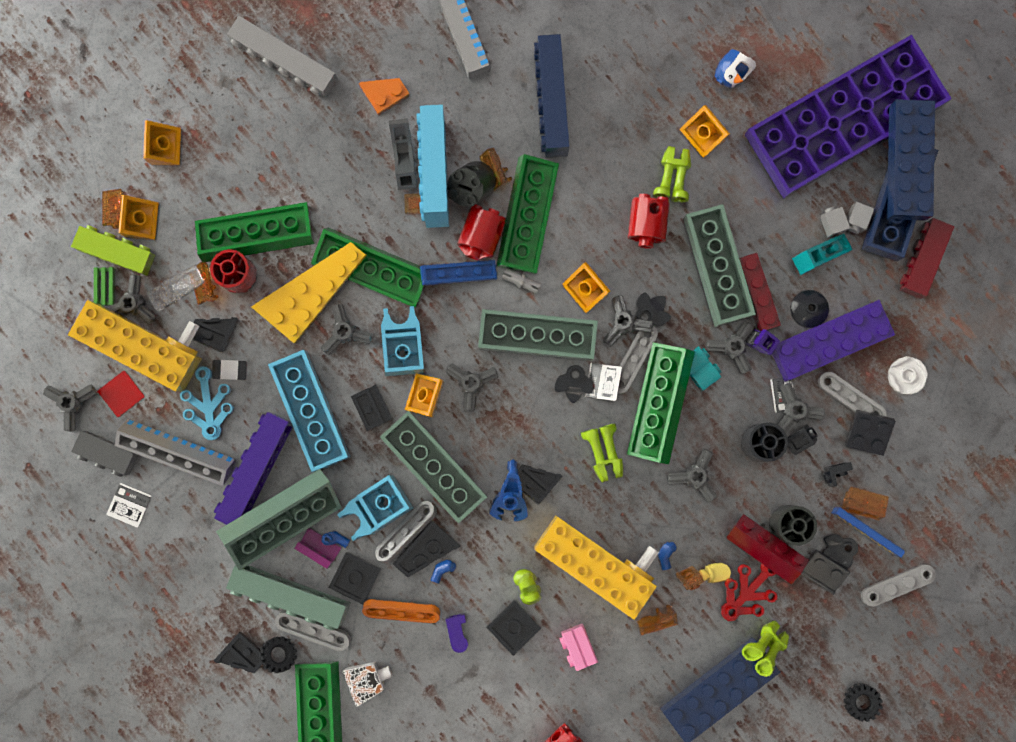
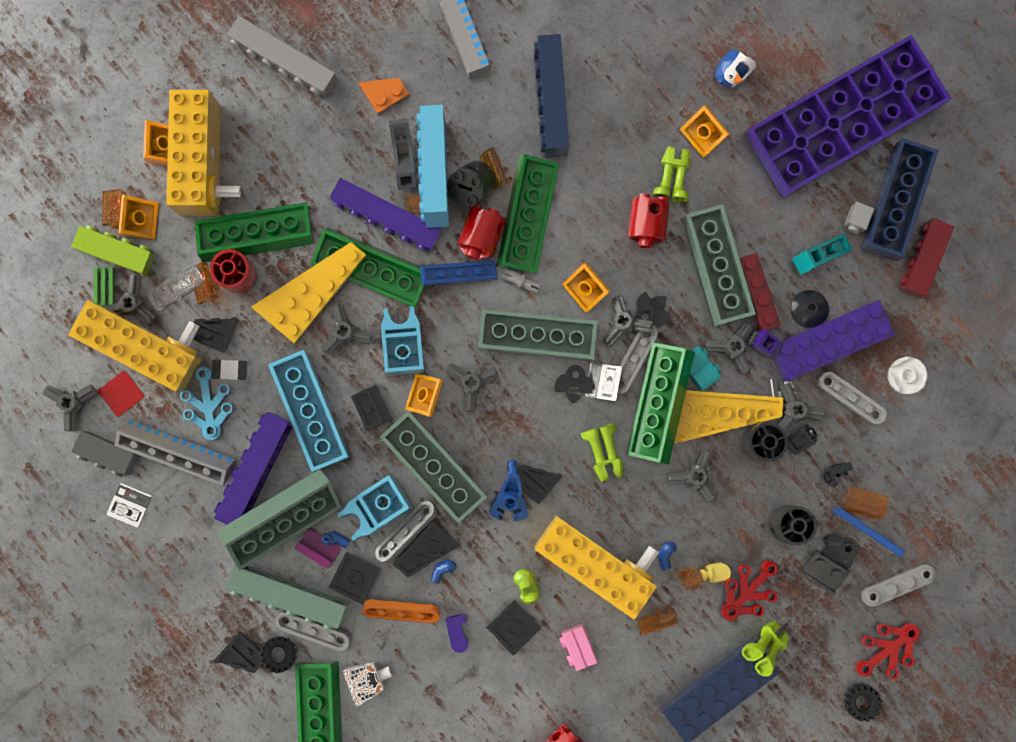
(195, 154): none -> yellow piece
(385, 215): none -> dark purple brick
(718, 412): none -> yellow wing
(767, 549): dark red brick -> none
(834, 221): light grey brick -> none
(870, 432): black plate -> none
(890, 648): none -> red plant
(911, 160): dark blue brick -> none

